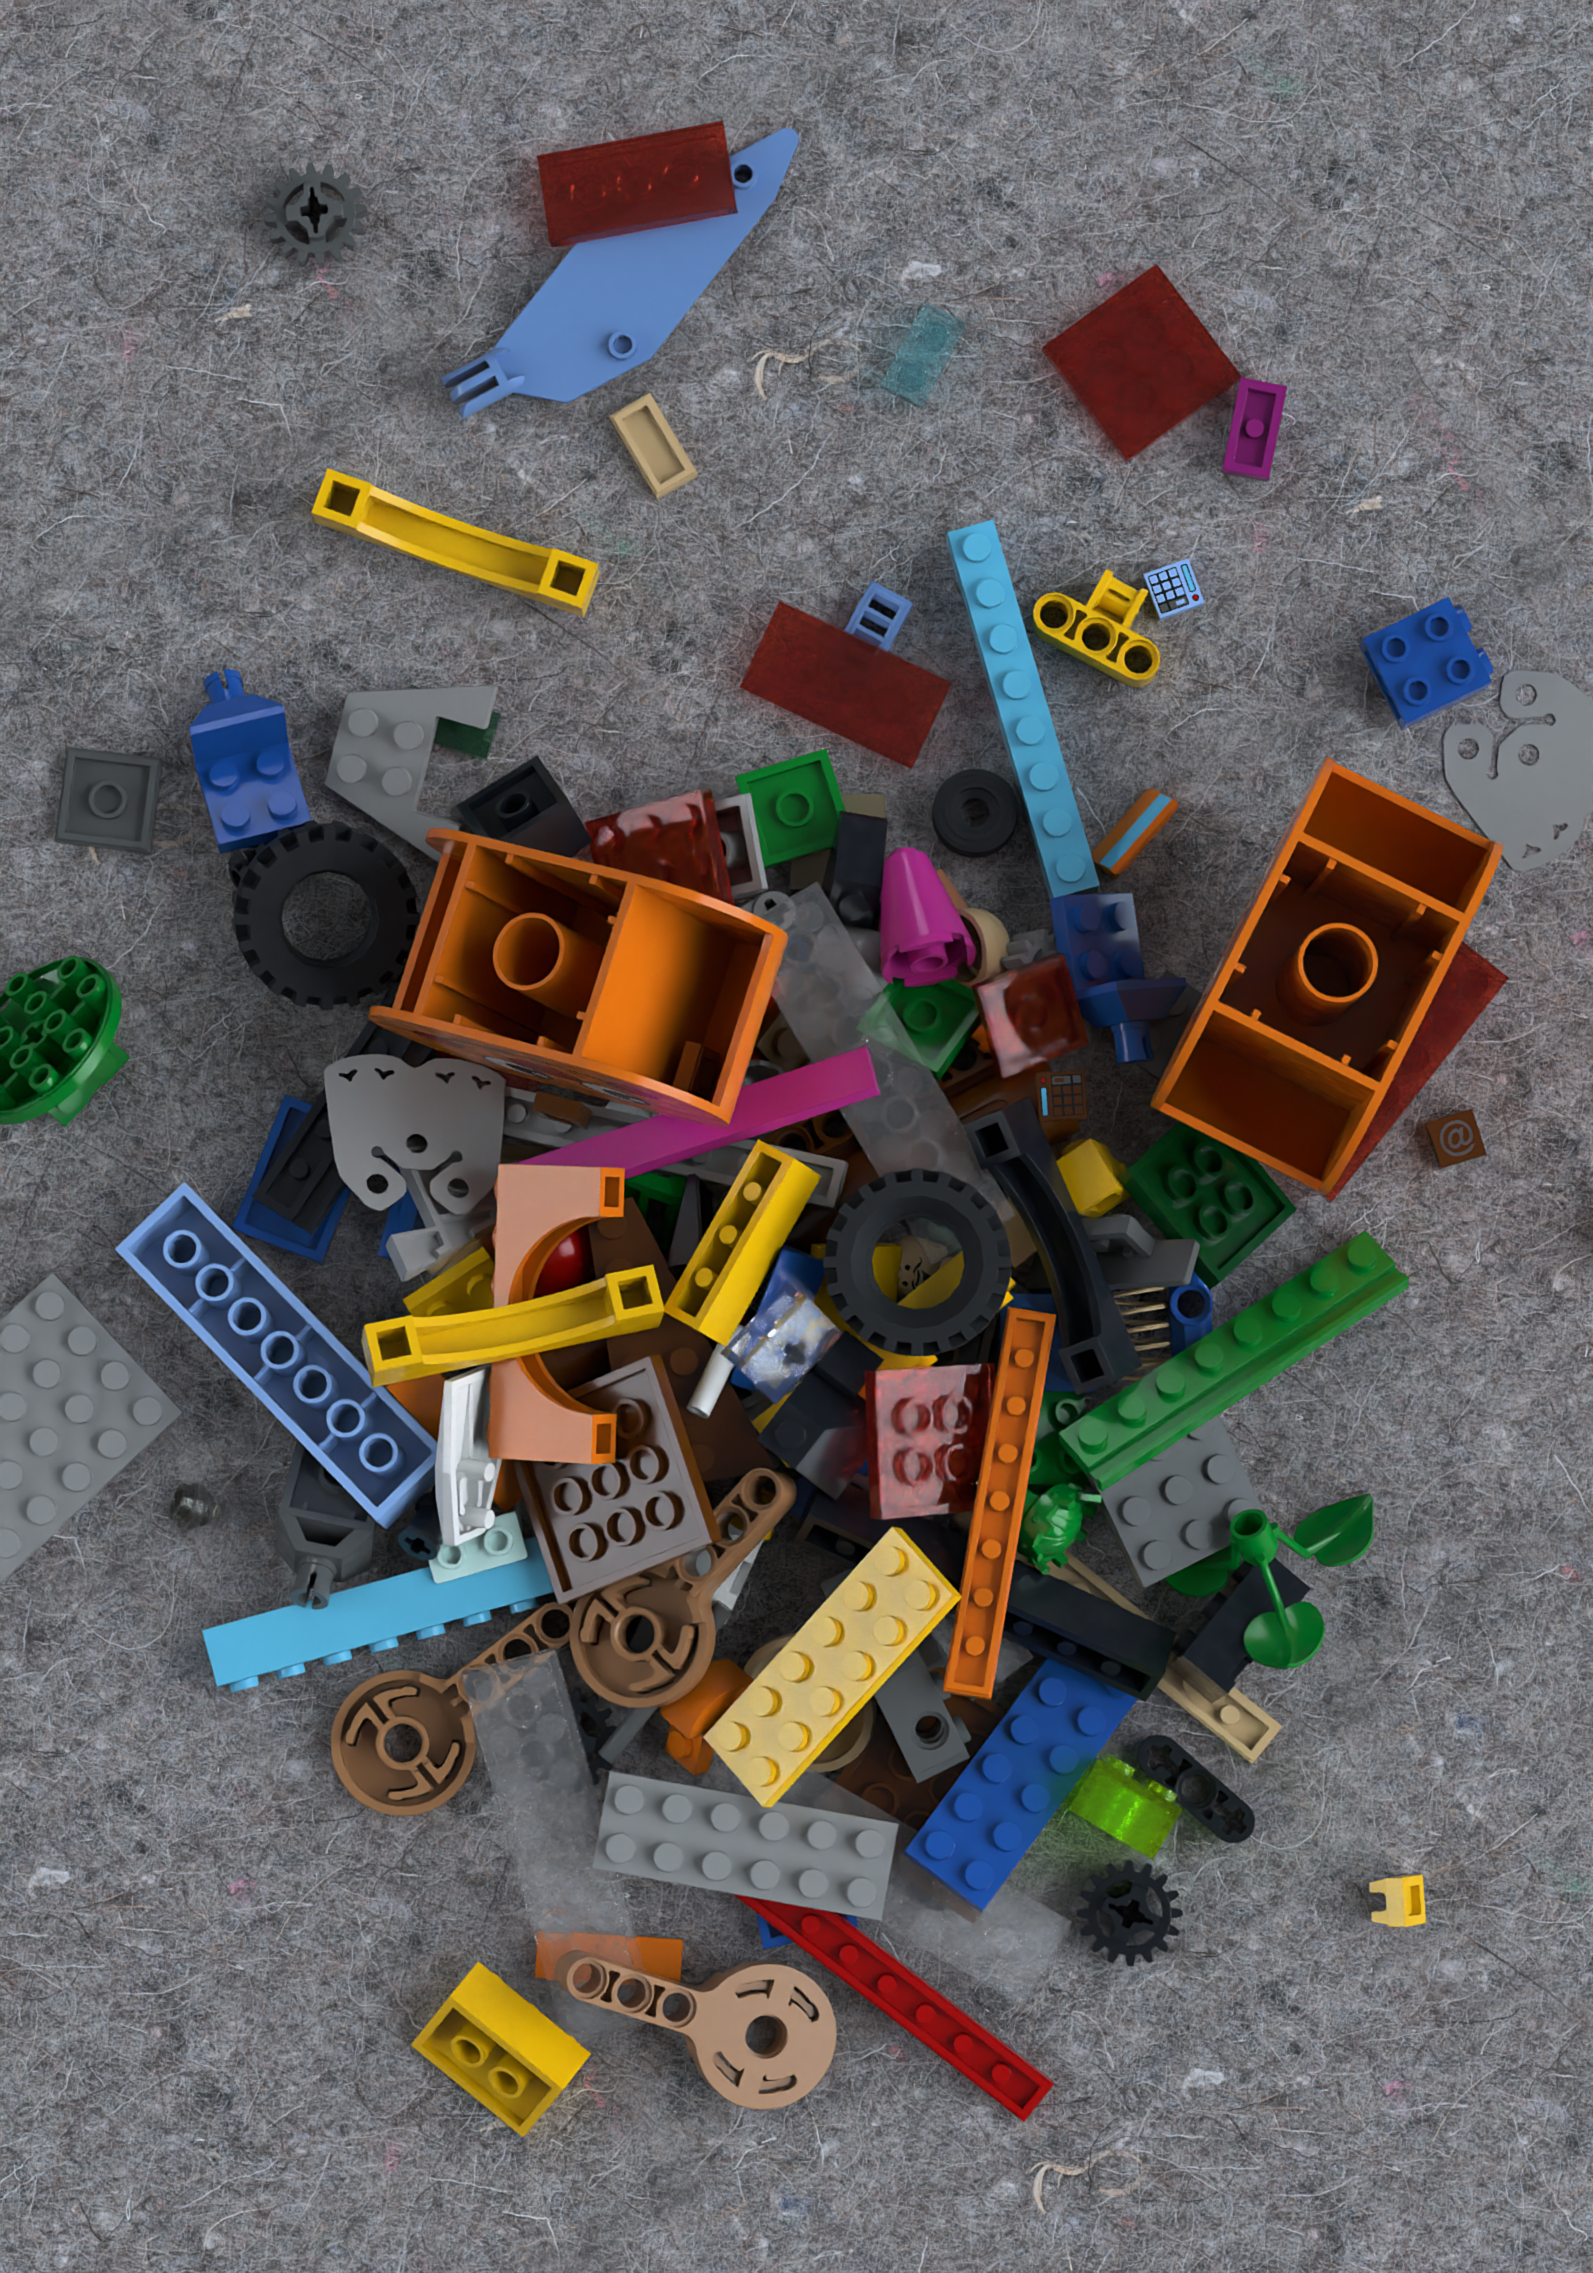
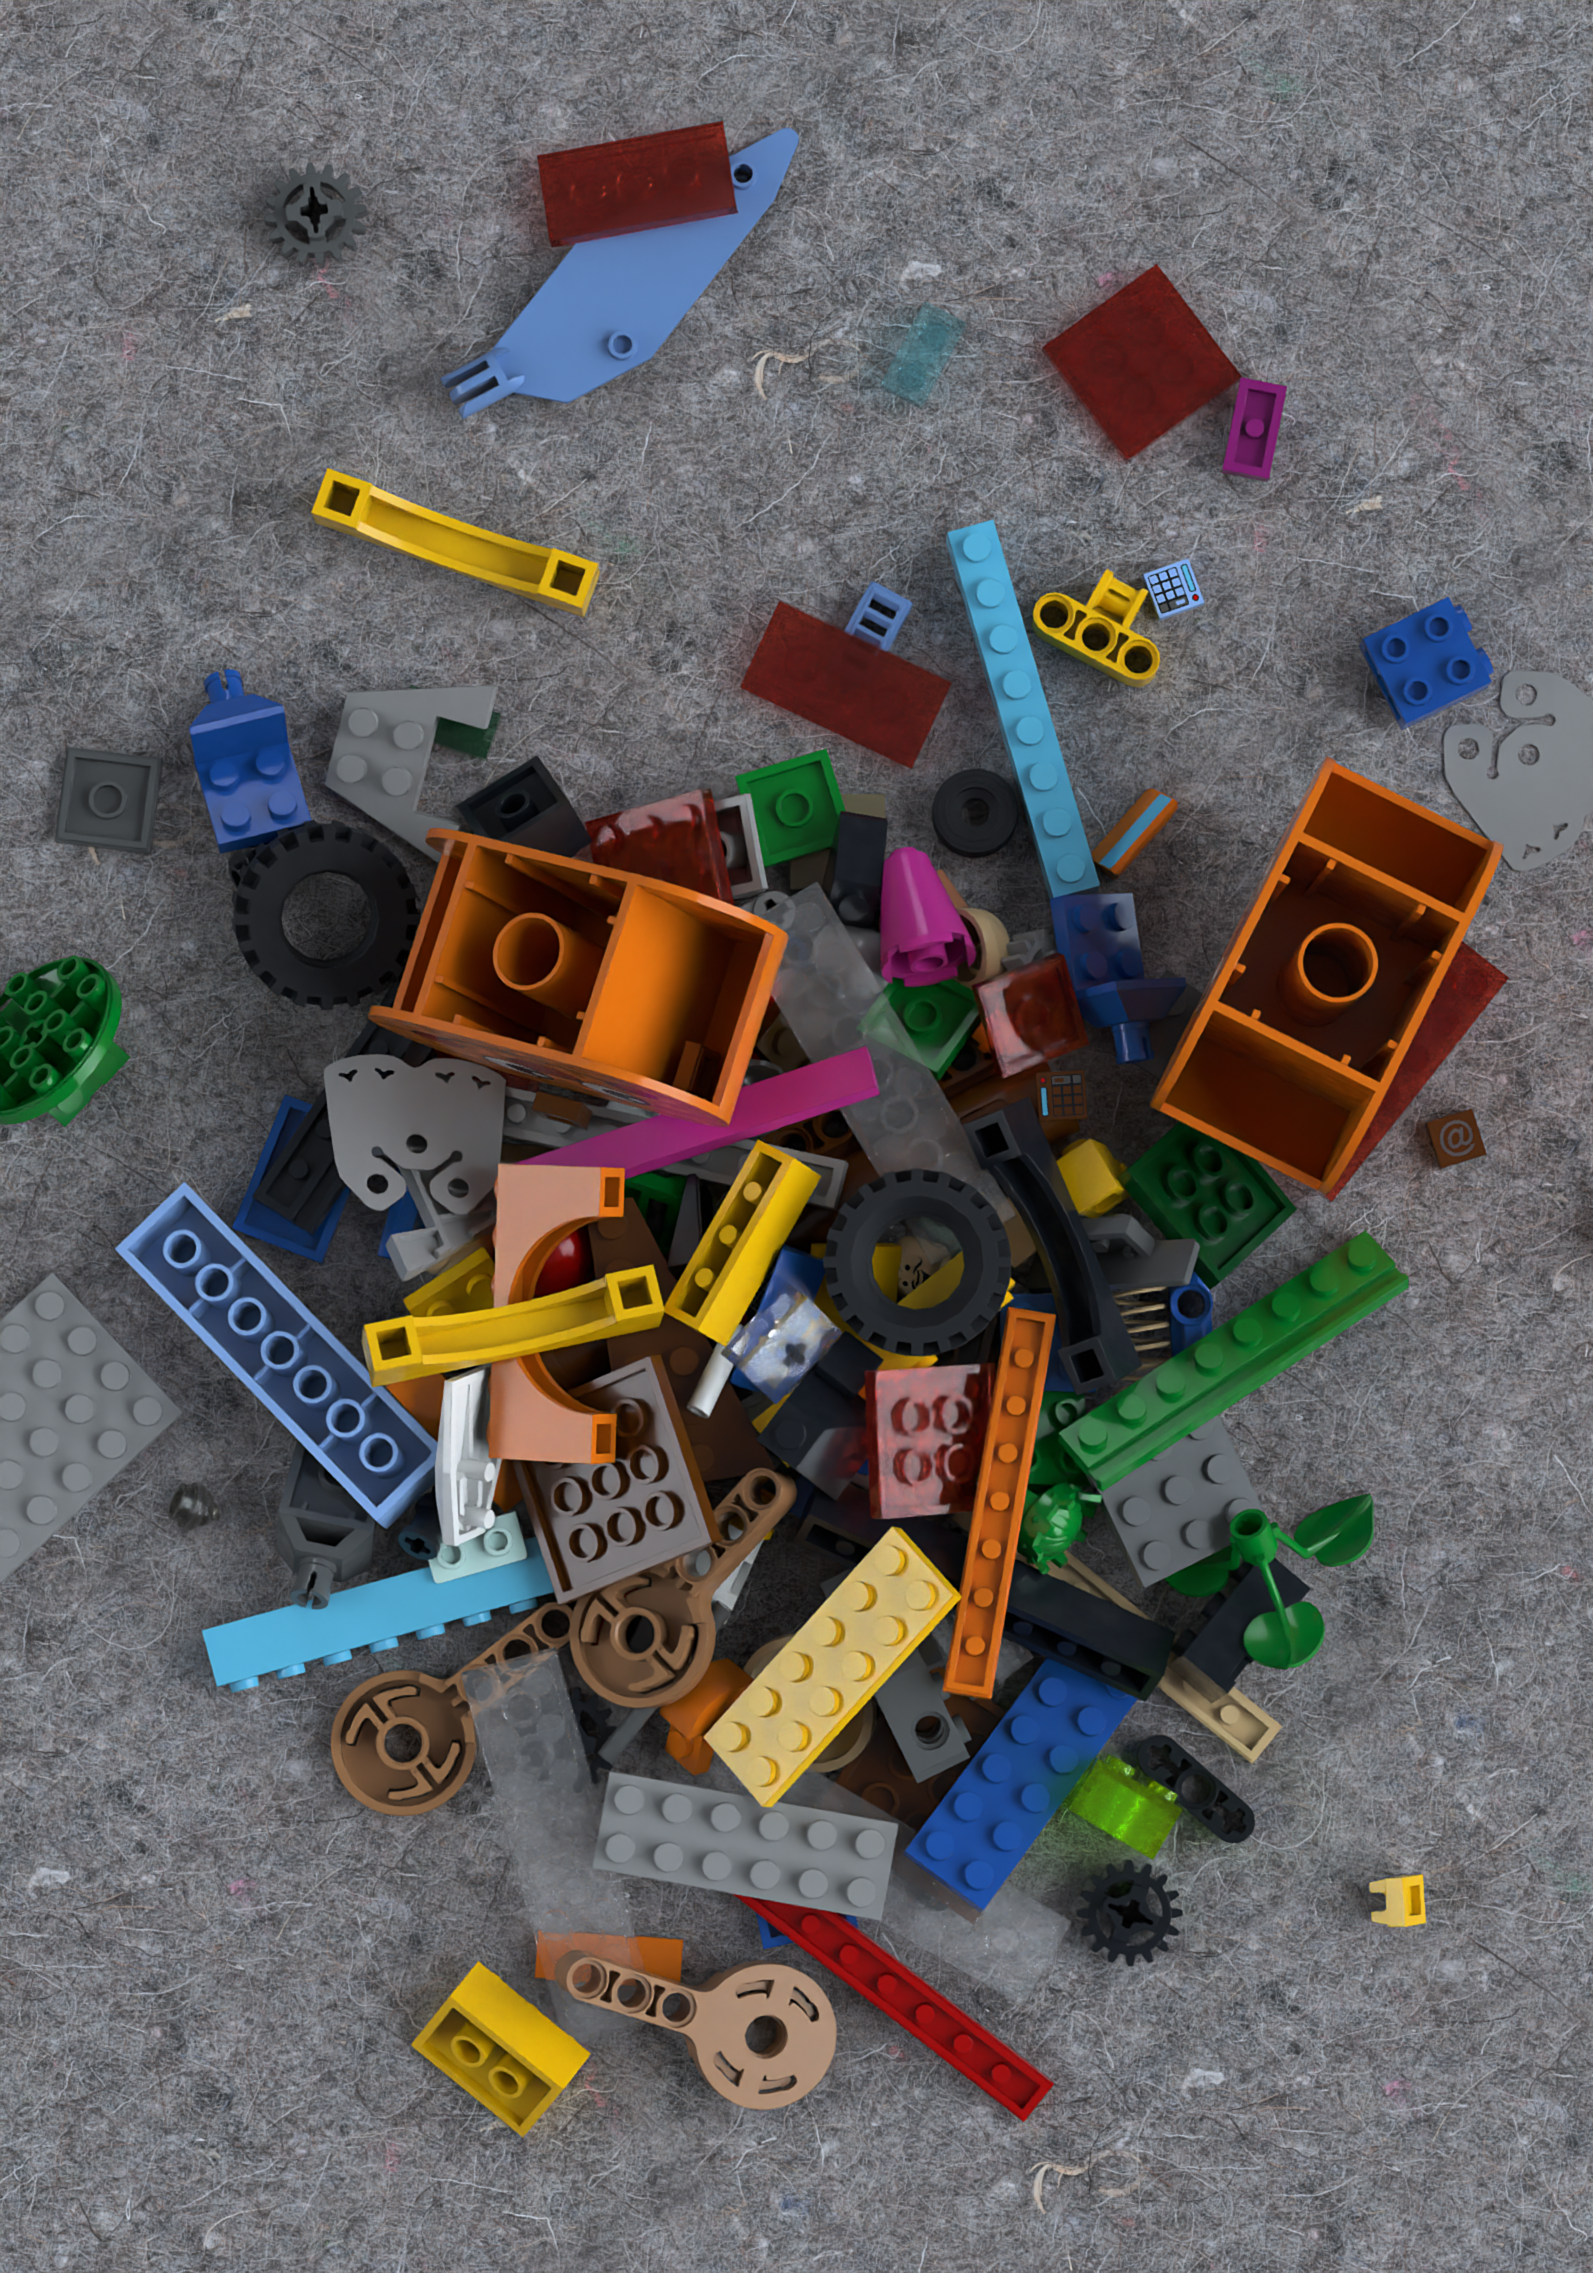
(653, 446): tan tile -> none

